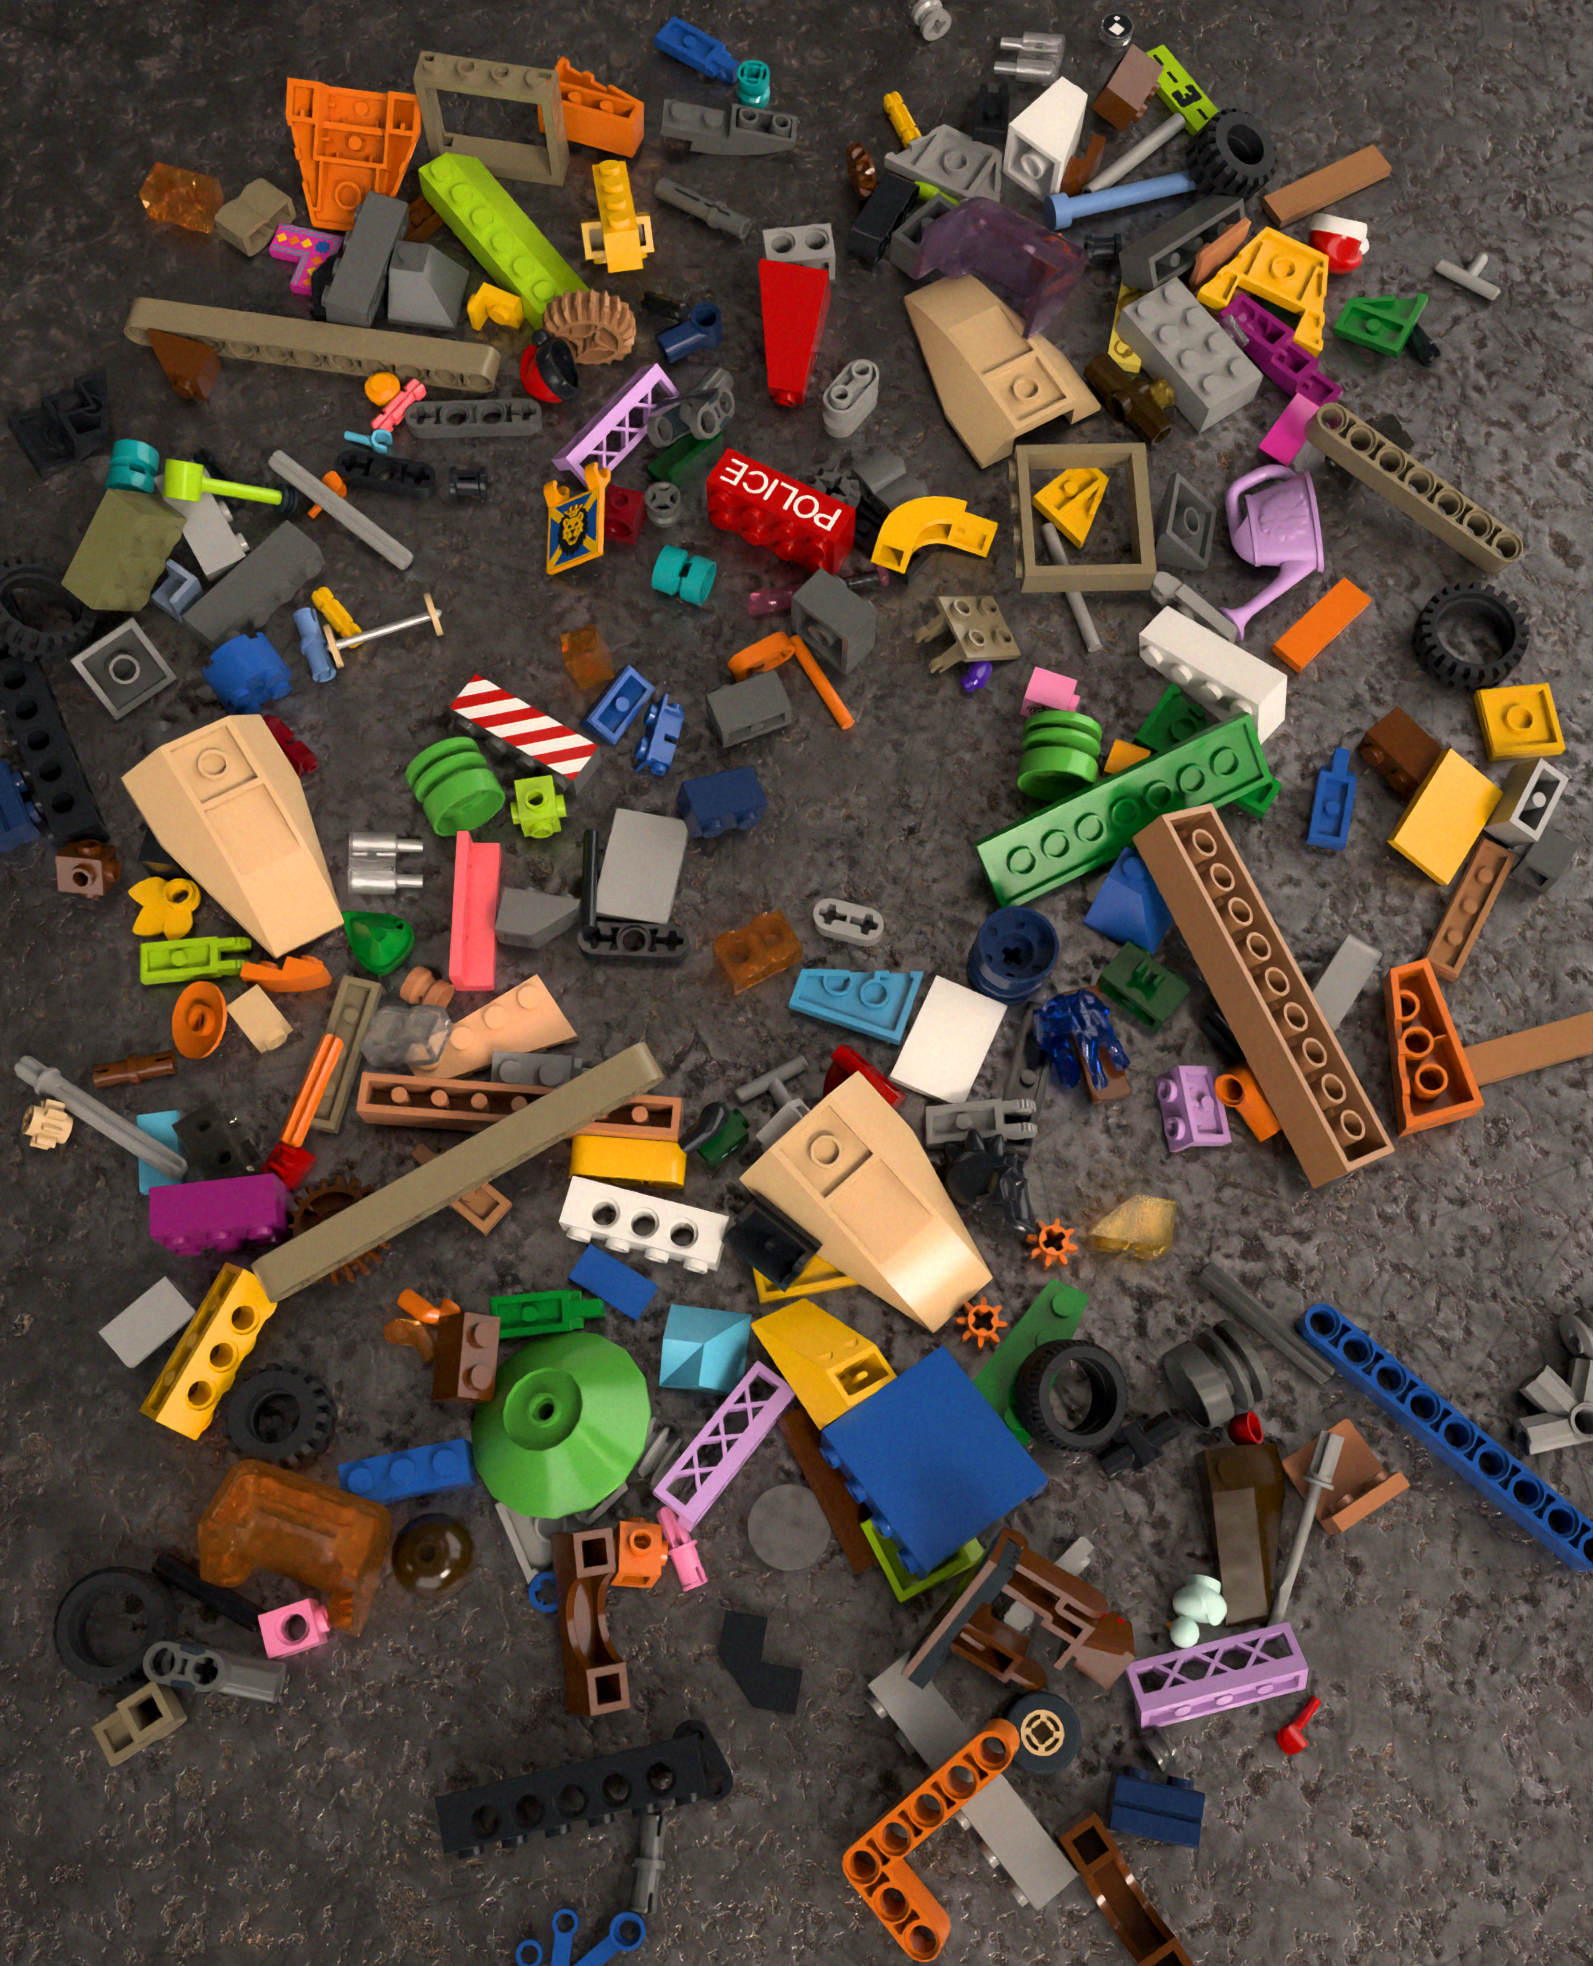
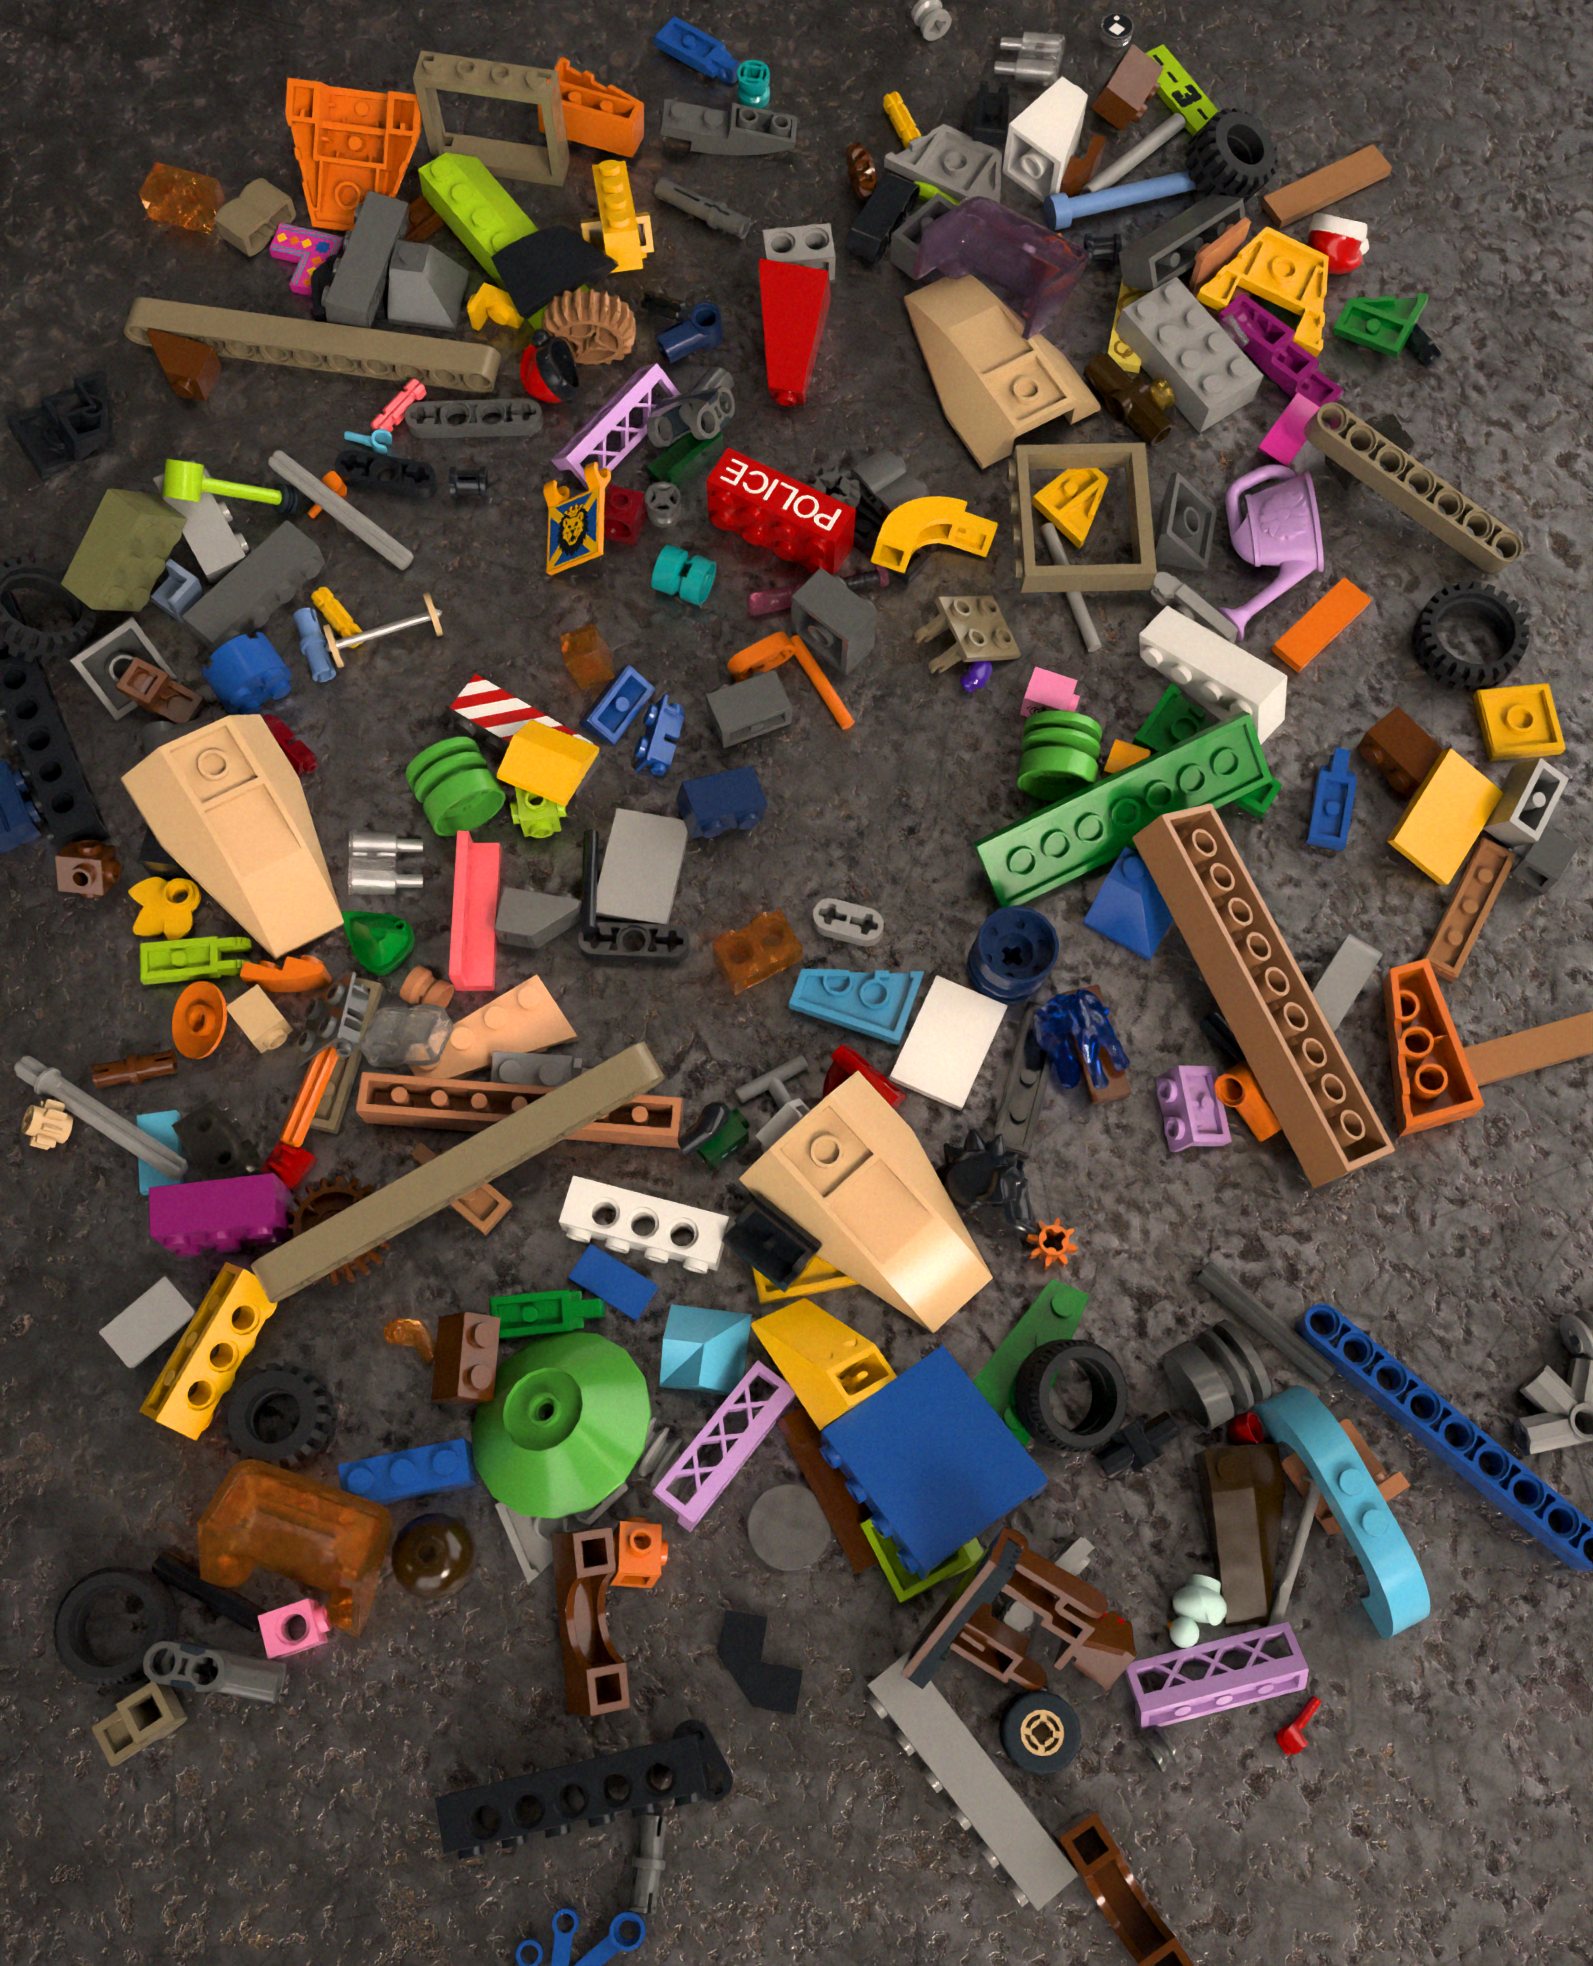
(132, 467): teal wheel -> none
(159, 694): none -> reddish brown slope
(216, 471): black axle -> none
(334, 1020): none -> dark grey hinge
(382, 388): light orange plate -> none
(424, 1310): orange arm -> none
(536, 1586): blue bush -> none
(546, 762): none -> yellow slope
(548, 265): none -> black slope
(628, 1162): yellow beam -> none
(681, 1550): bright pink axle -> none
(850, 398): light grey brick -> none
(920, 1821): orange beam -> none
(953, 1121): light grey hinge -> none
(980, 1312): orange gear -> none
(1137, 1225): clear yellow slope -> none
(1143, 986): dark green brick -> none
(1154, 1809): dark blue brick -> none
(1394, 1577): none -> medium azure arch
(1468, 277): light grey piece -> none

